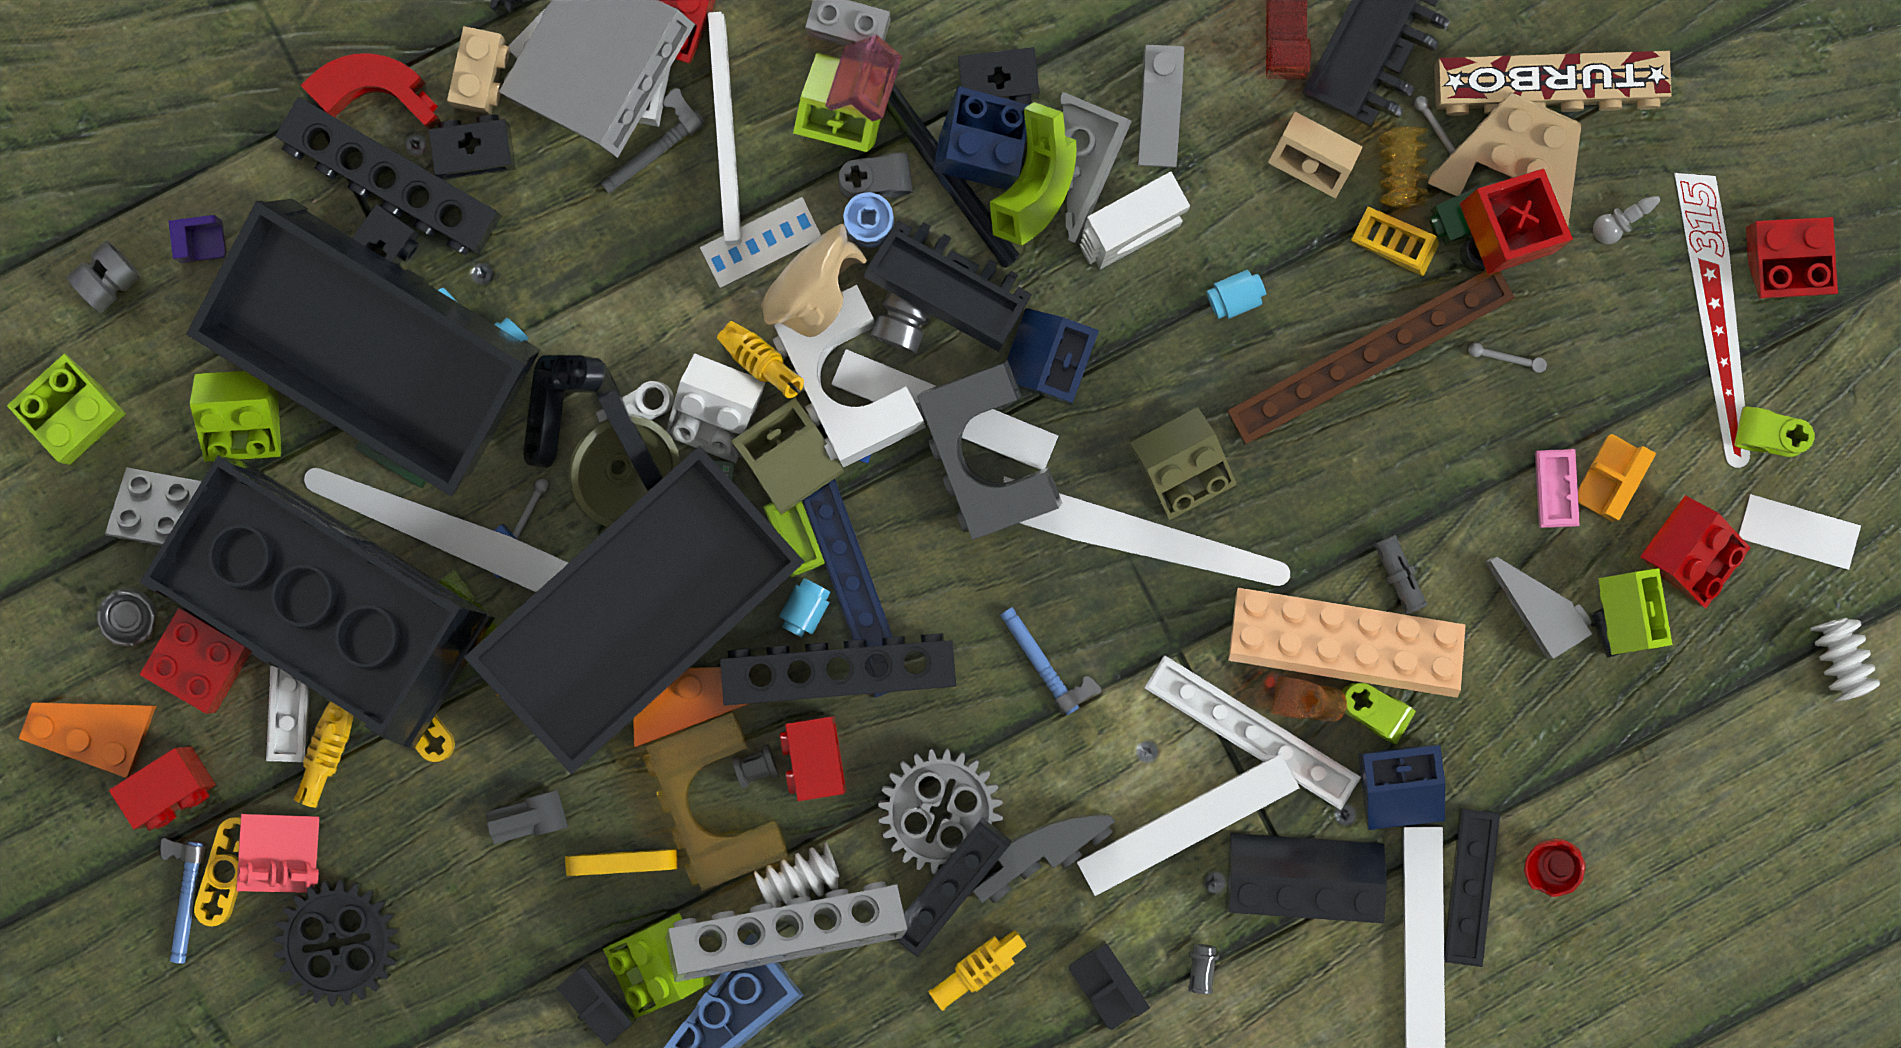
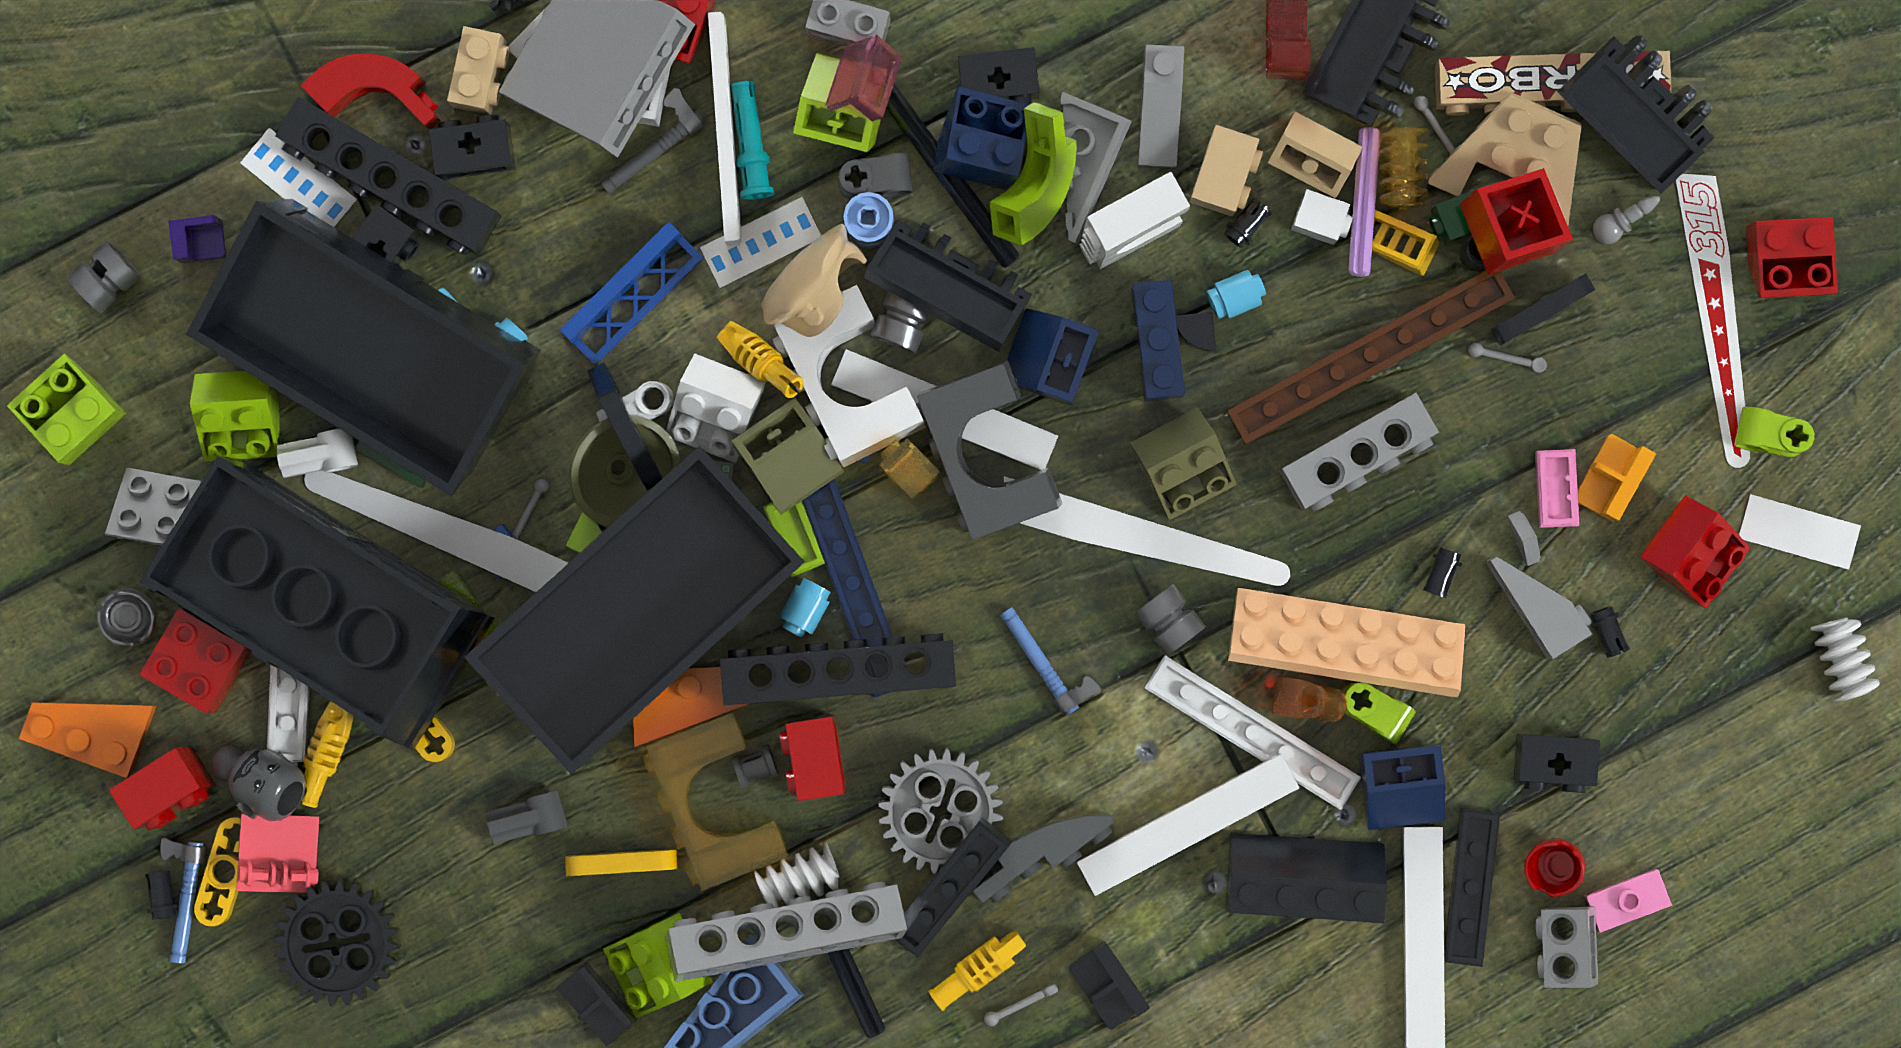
(160, 895): none -> black pin
(260, 781): none -> dark grey piece
(297, 179): none -> white sticker
(327, 452): none -> white piece
(550, 380): black beam -> none
(584, 533): none -> lime tile
(621, 283): none -> blue fence
(752, 158): none -> teal pin
(857, 992): none -> black axle
(908, 468): none -> clear yellow brick
(992, 1018): none -> light grey hinge
(1158, 340): none -> dark blue arch
(1170, 620): none -> flat silver wheel
(1198, 330): none -> black tile
(1202, 968): dark grey pin -> none
(1225, 171): none -> tan brick
(1247, 223): none -> black pin
(1322, 217): none -> white brick
(1364, 202): none -> lavender axle
(1400, 574): dark grey pin -> none
(1407, 415): none -> light grey brick
(1442, 572): none -> black pin
(1525, 537): none -> light grey tile
(1543, 309): none -> black beam
(1579, 947): none -> light grey brick
(1580, 760): none -> black brick
(1628, 900): none -> bright pink plate
(1635, 611): lime slope -> none
(1639, 118): none -> black hinge

